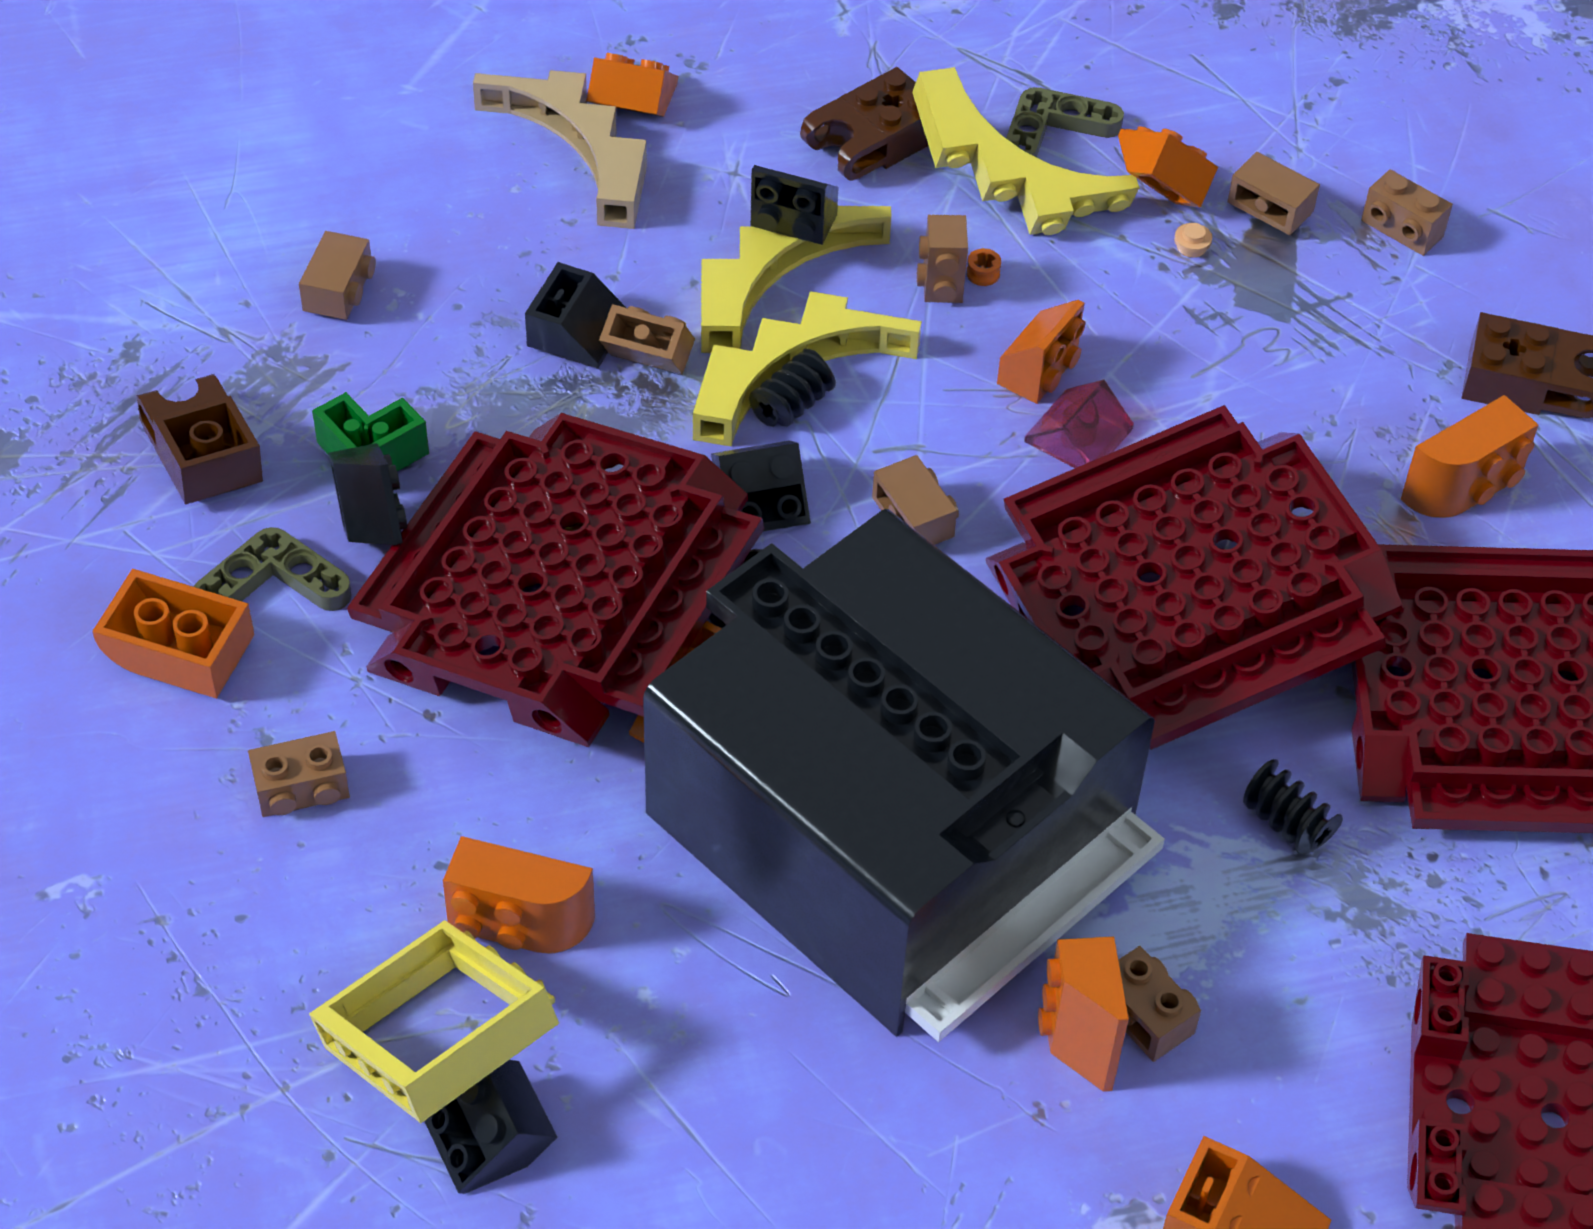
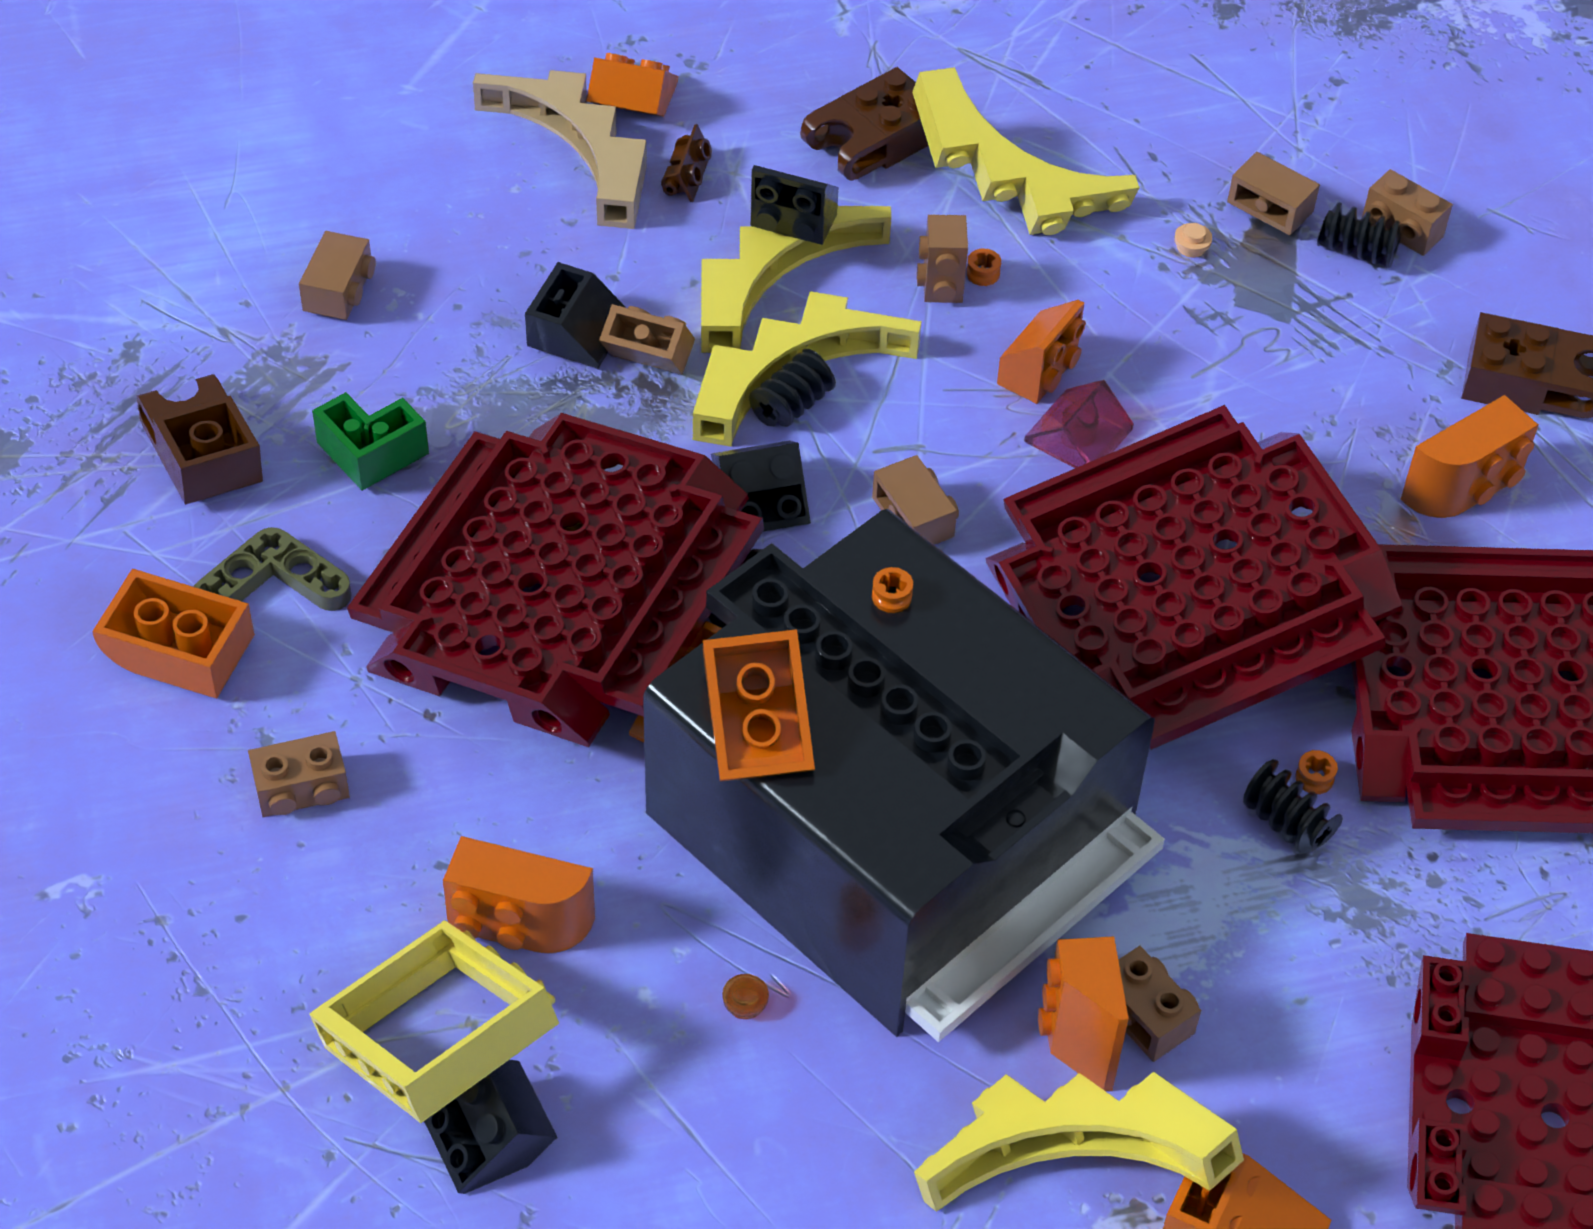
(366, 497): black slope -> none
(688, 164): none -> reddish brown hinge
(745, 996): none -> clear orange plate
(758, 705): none -> orange slope
(888, 578): none -> orange bush
(1050, 113): olive beam -> none
(1081, 1119): none -> light yellow arch
(1167, 164): orange slope -> none
(1317, 761): none -> orange bush
(1360, 234): none -> black piece

